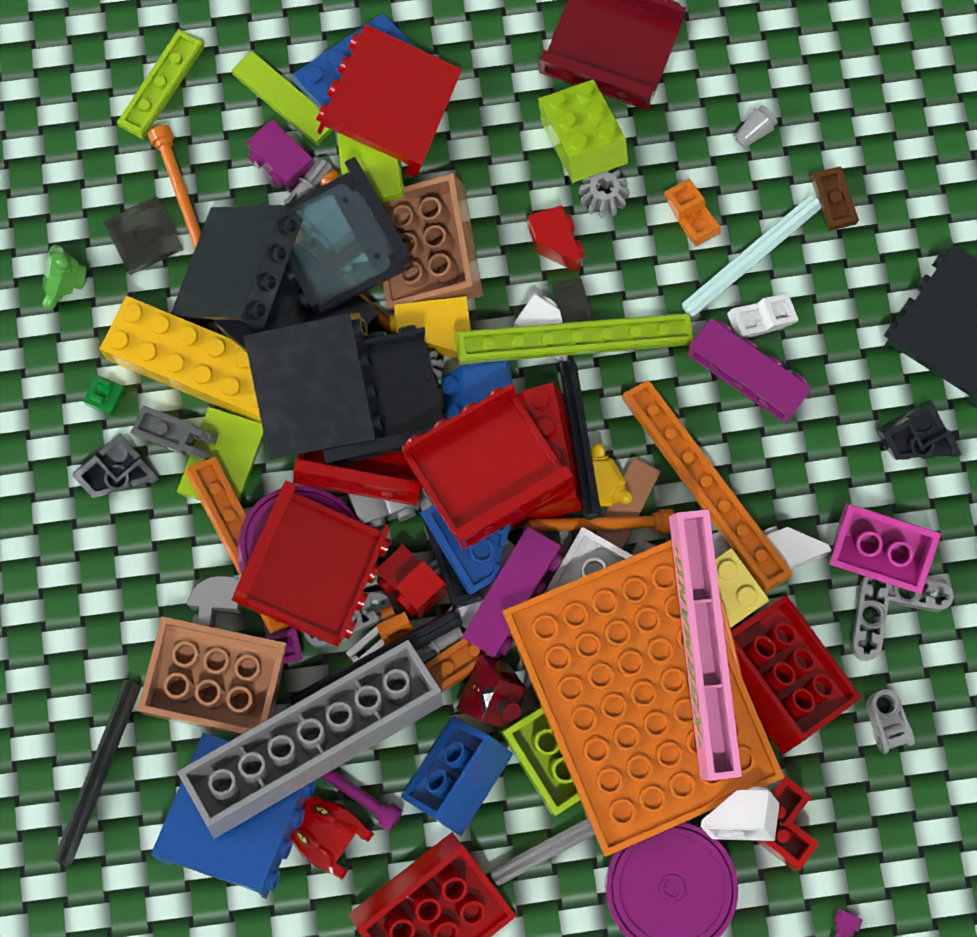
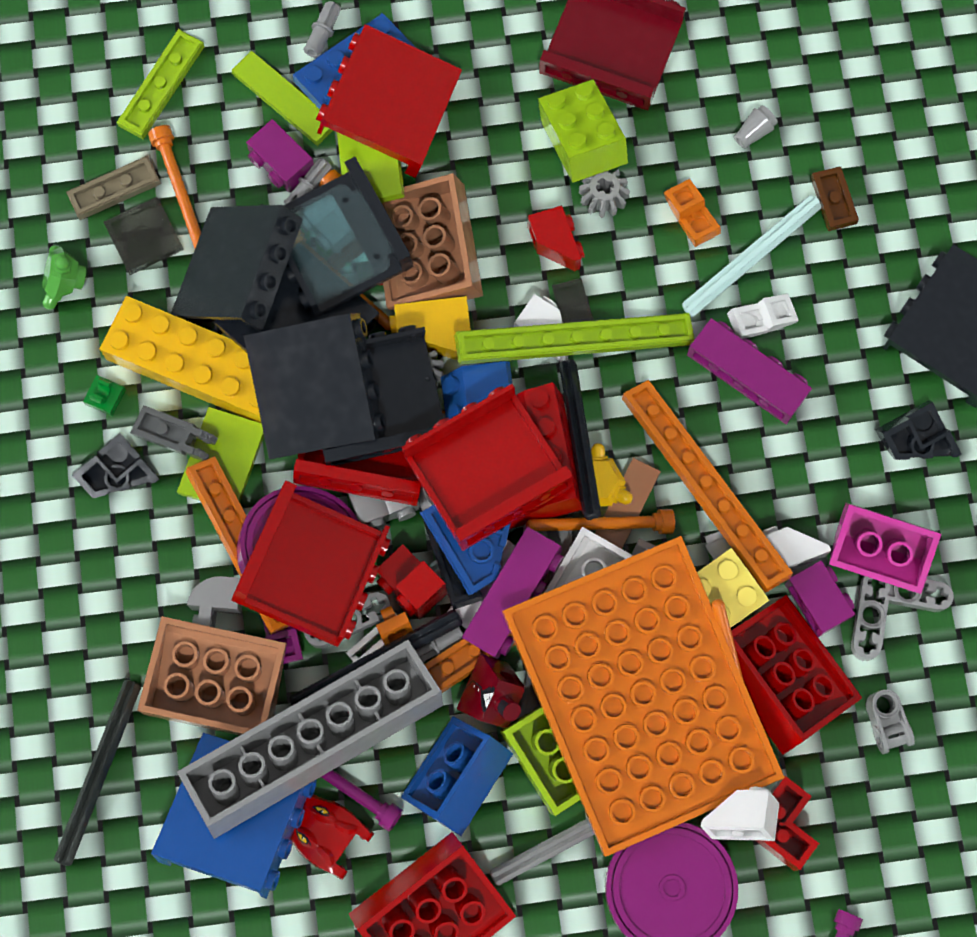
(113, 188): none -> dark tan tile
(322, 29): none -> light grey axle
(705, 645): bright pink brick -> none
(820, 598): none -> magenta brick

